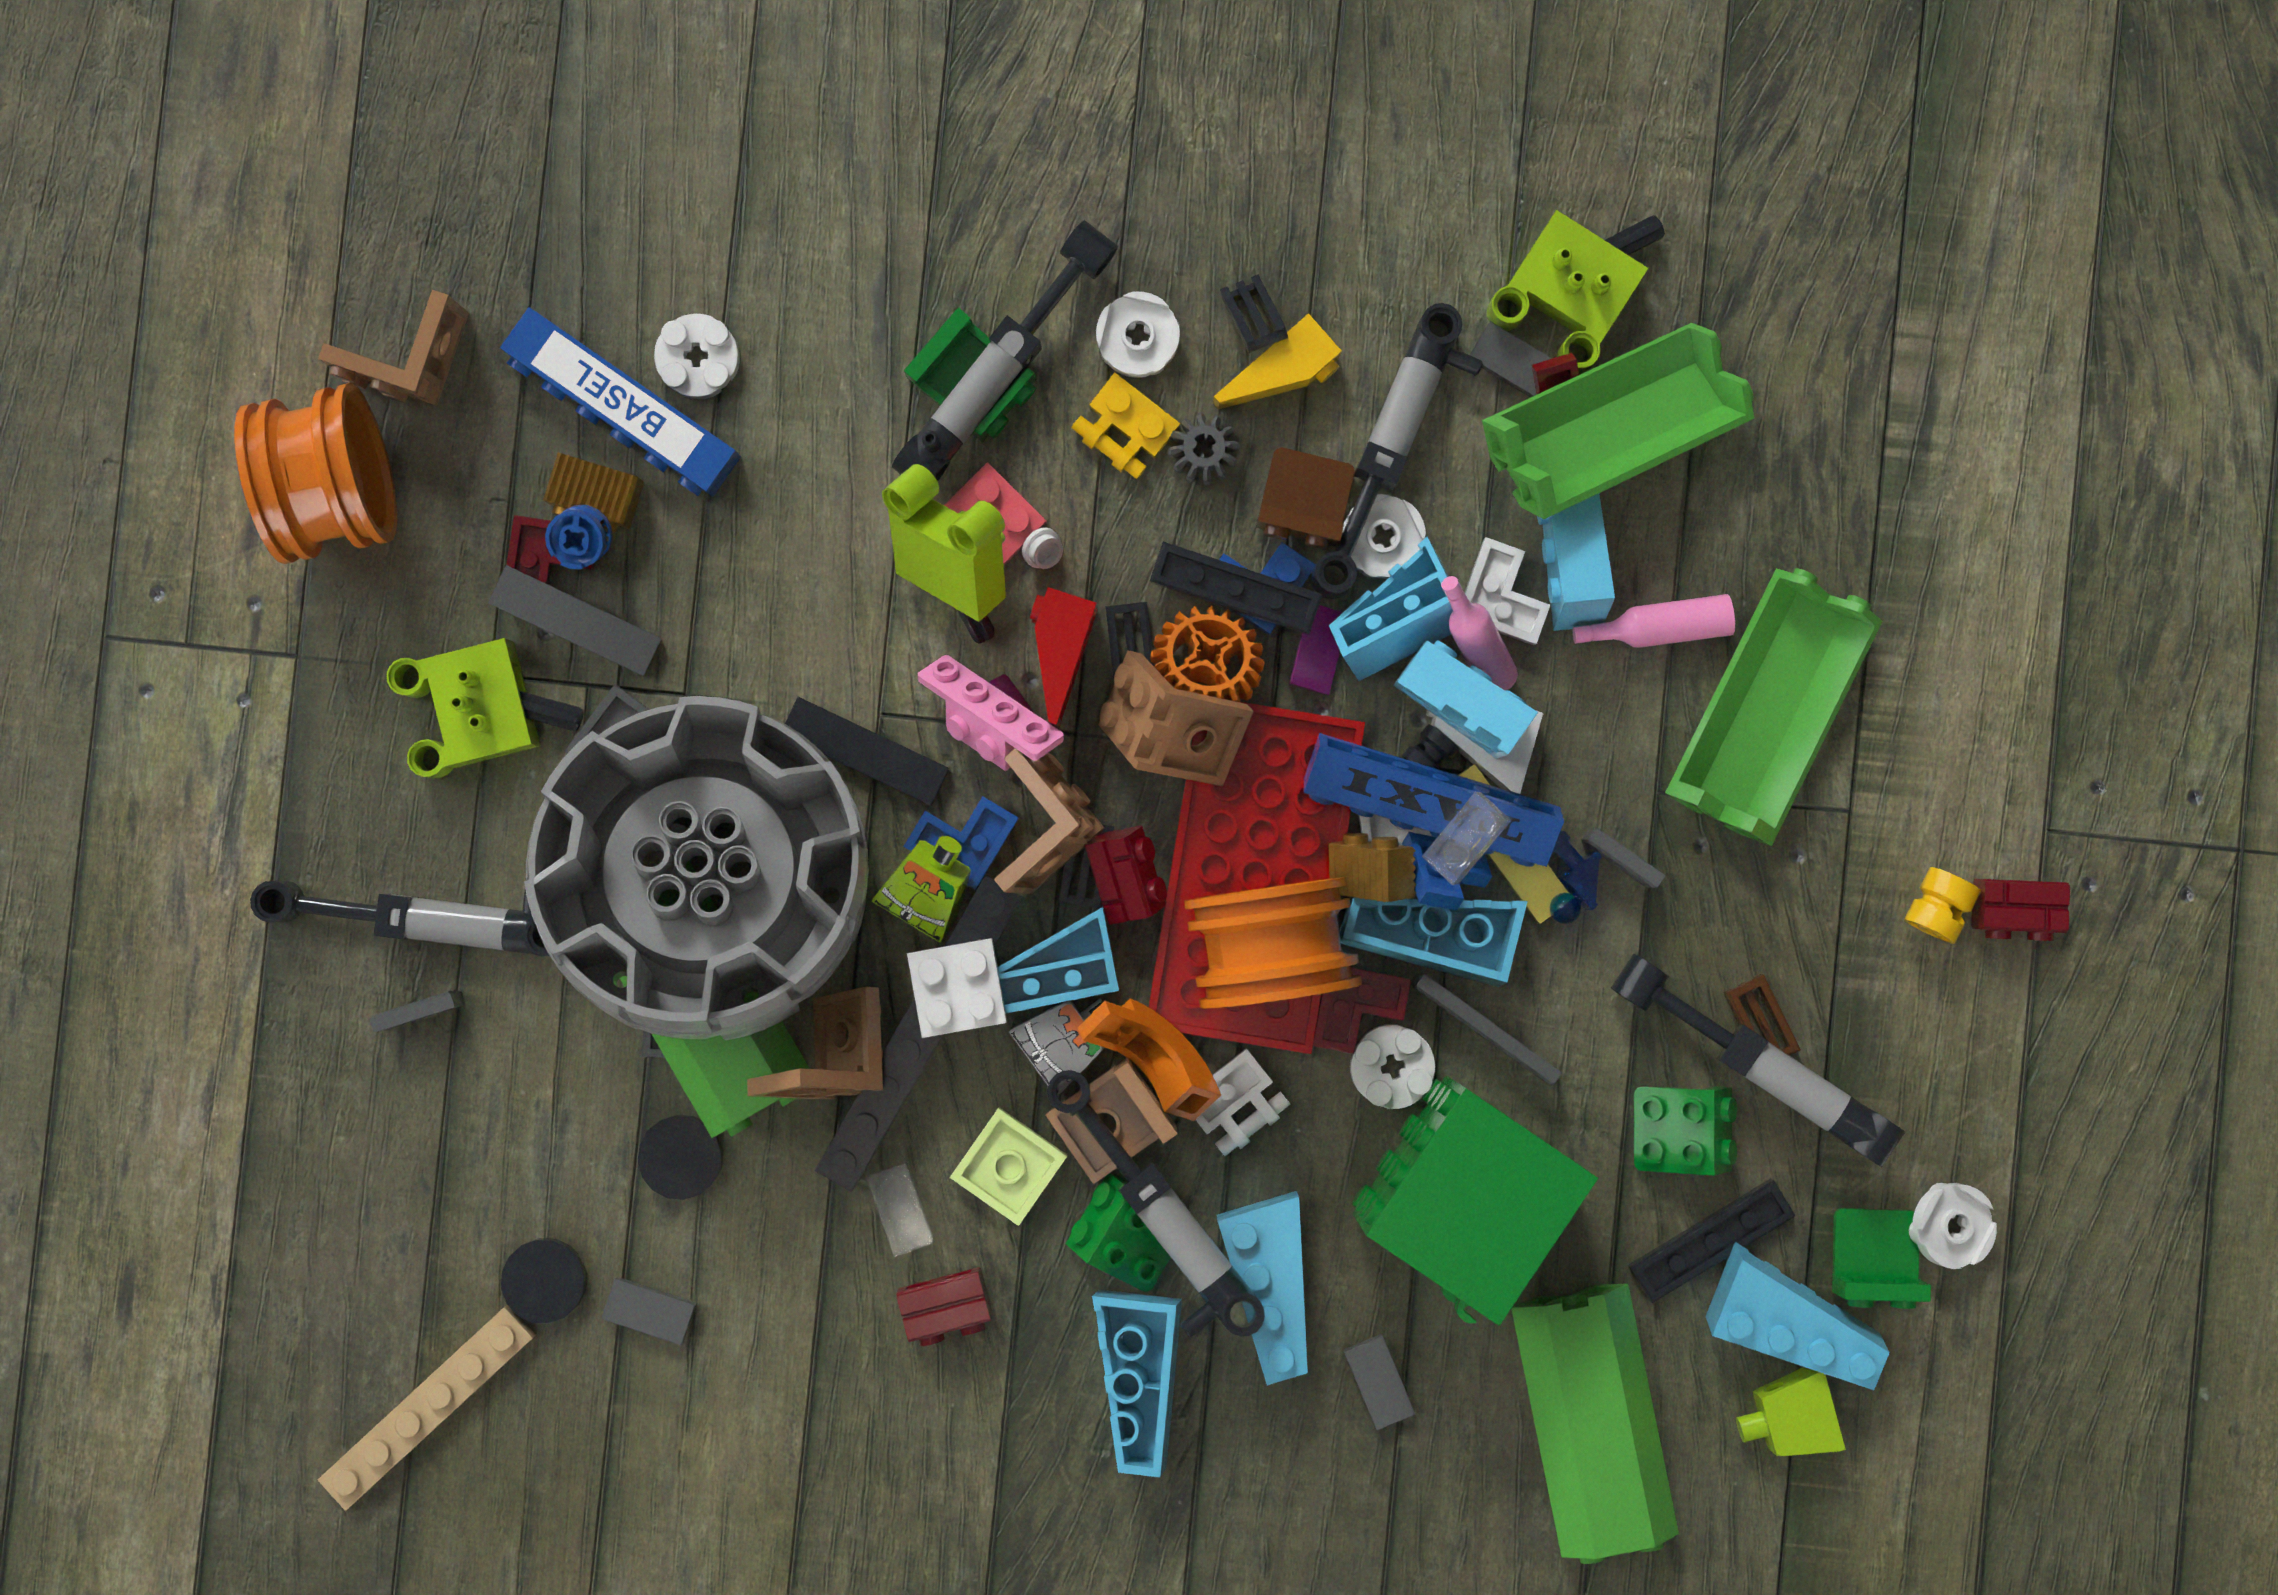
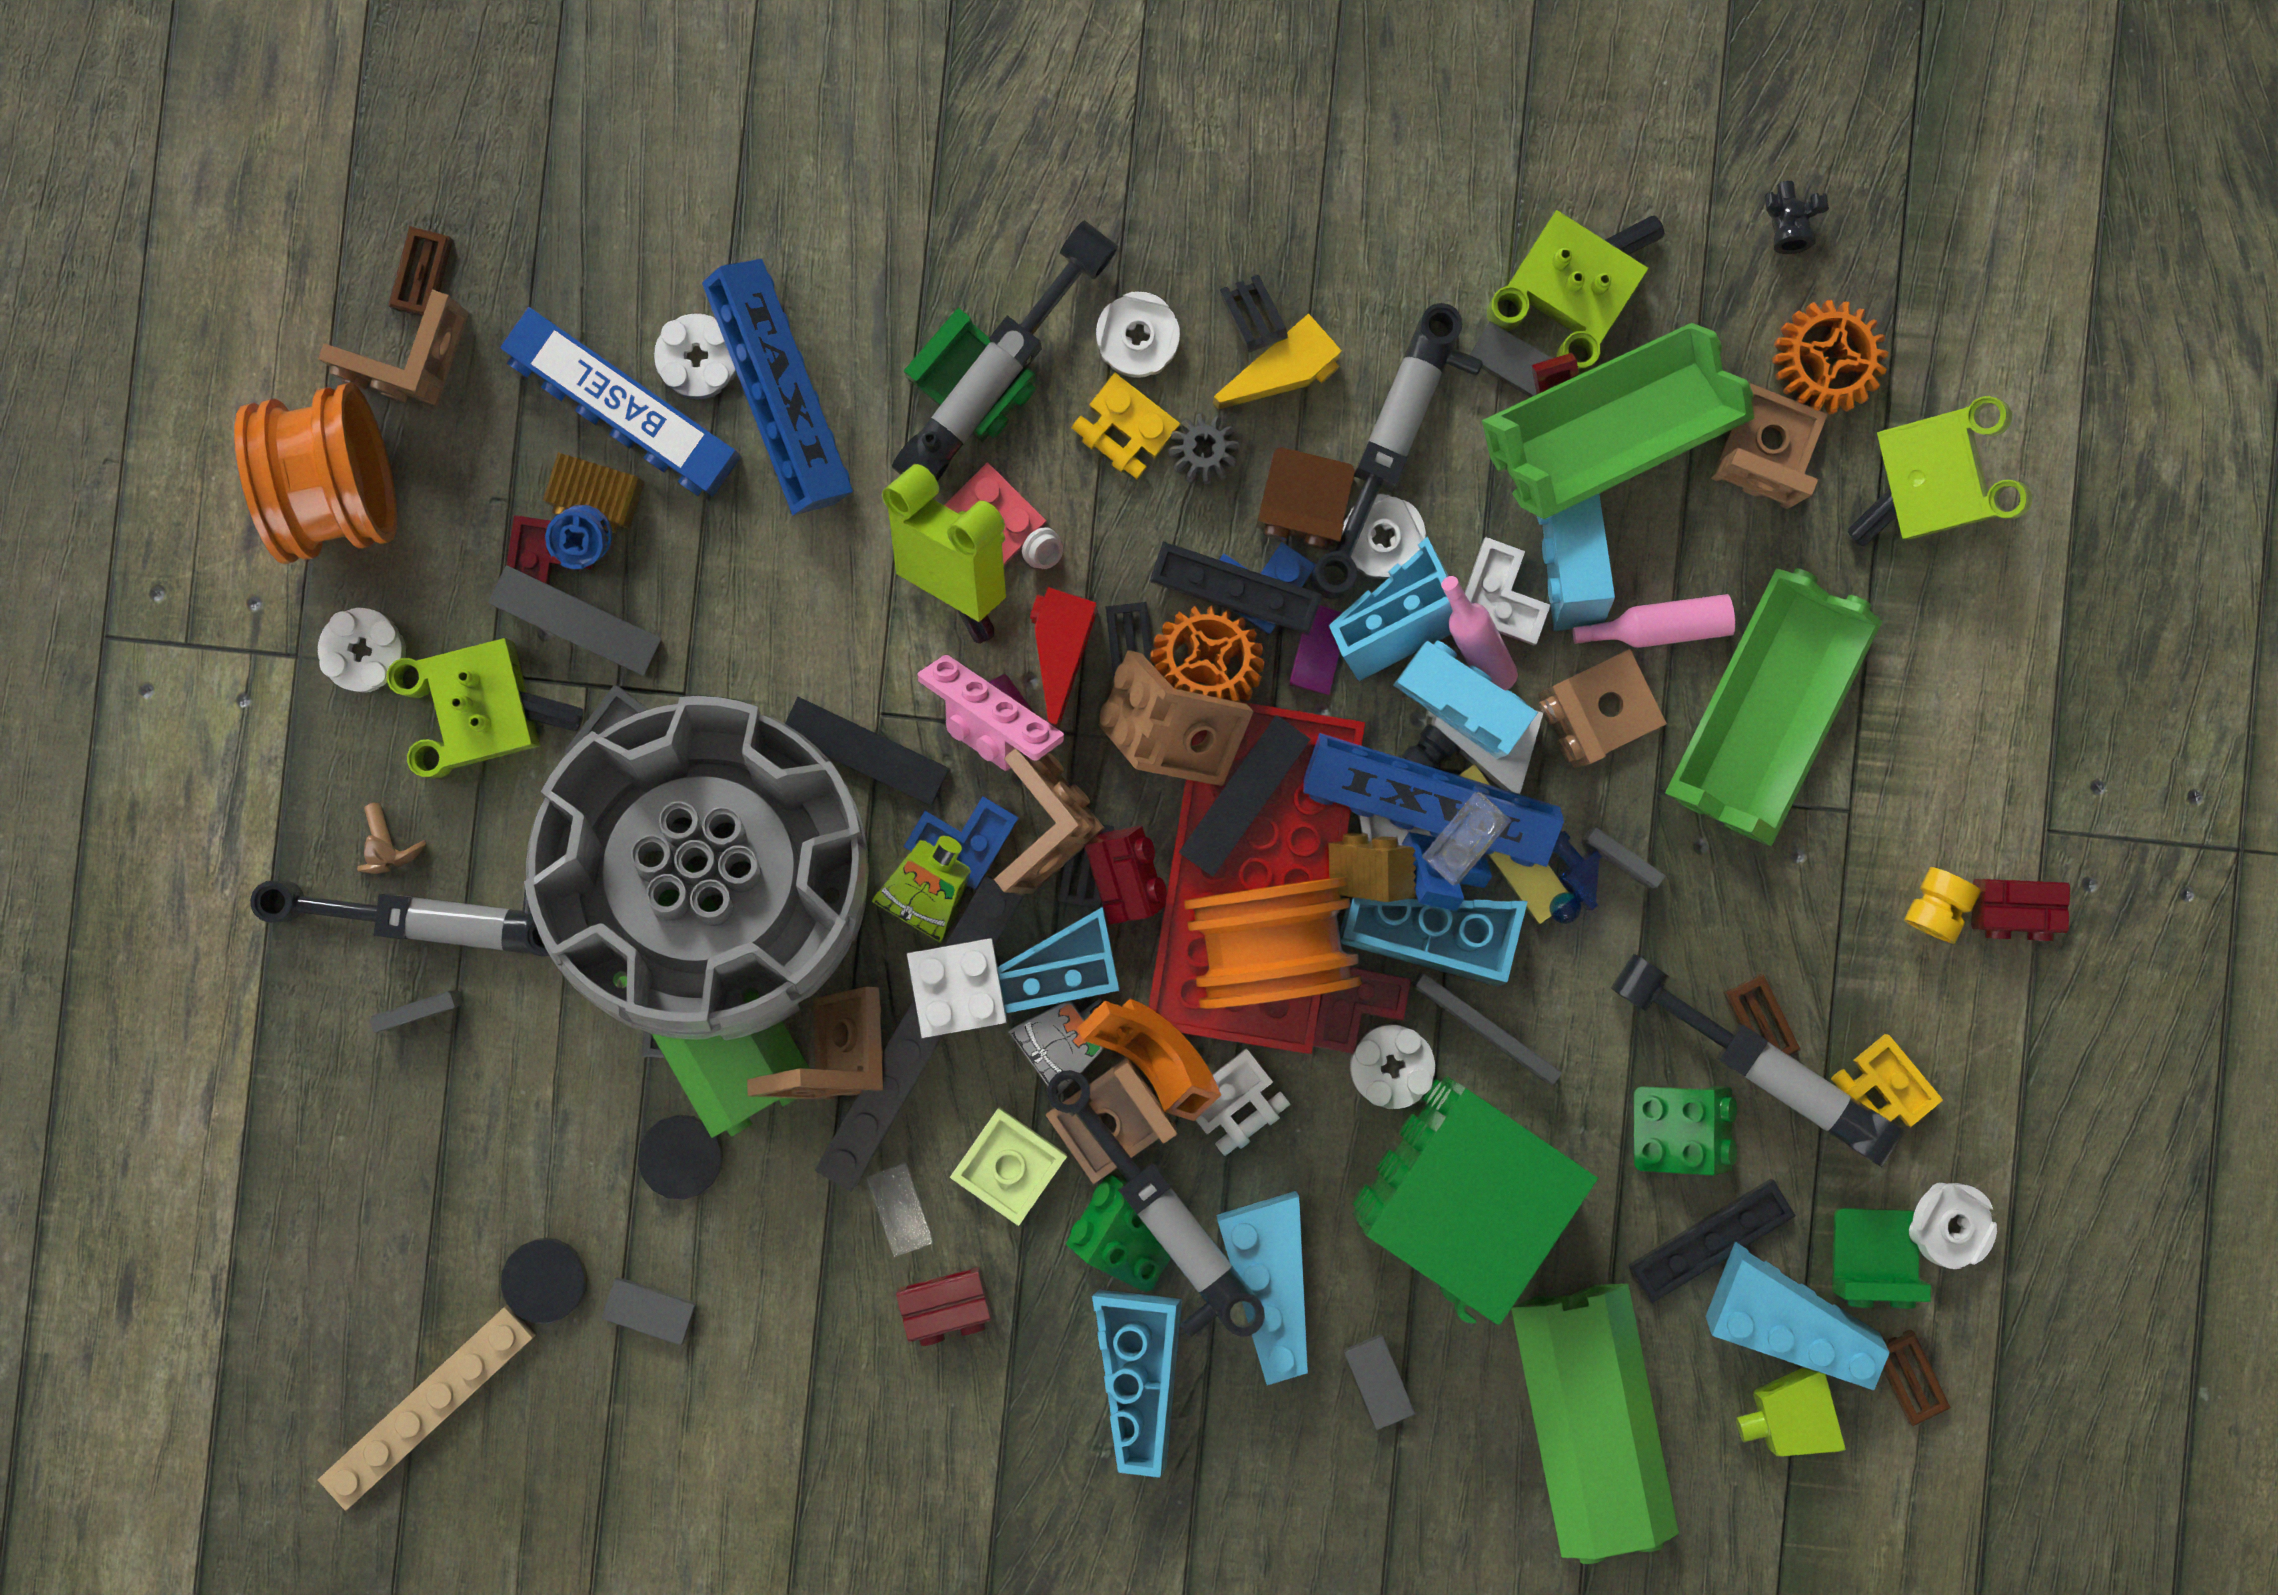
(346, 630): none -> white plate
(378, 846): none -> medium nougat plant
(437, 272): none -> reddish brown tile
(777, 386): none -> blue brick
(1244, 795): none -> black tile
(1576, 715): none -> medium nougat bracket
(1766, 471): none -> medium nougat bracket
(1791, 218): none -> black piece
(1847, 360): none -> orange gear
(1894, 1078): none -> yellow plate
(1895, 1345): none -> reddish brown tile
(1938, 476): none -> lime piece

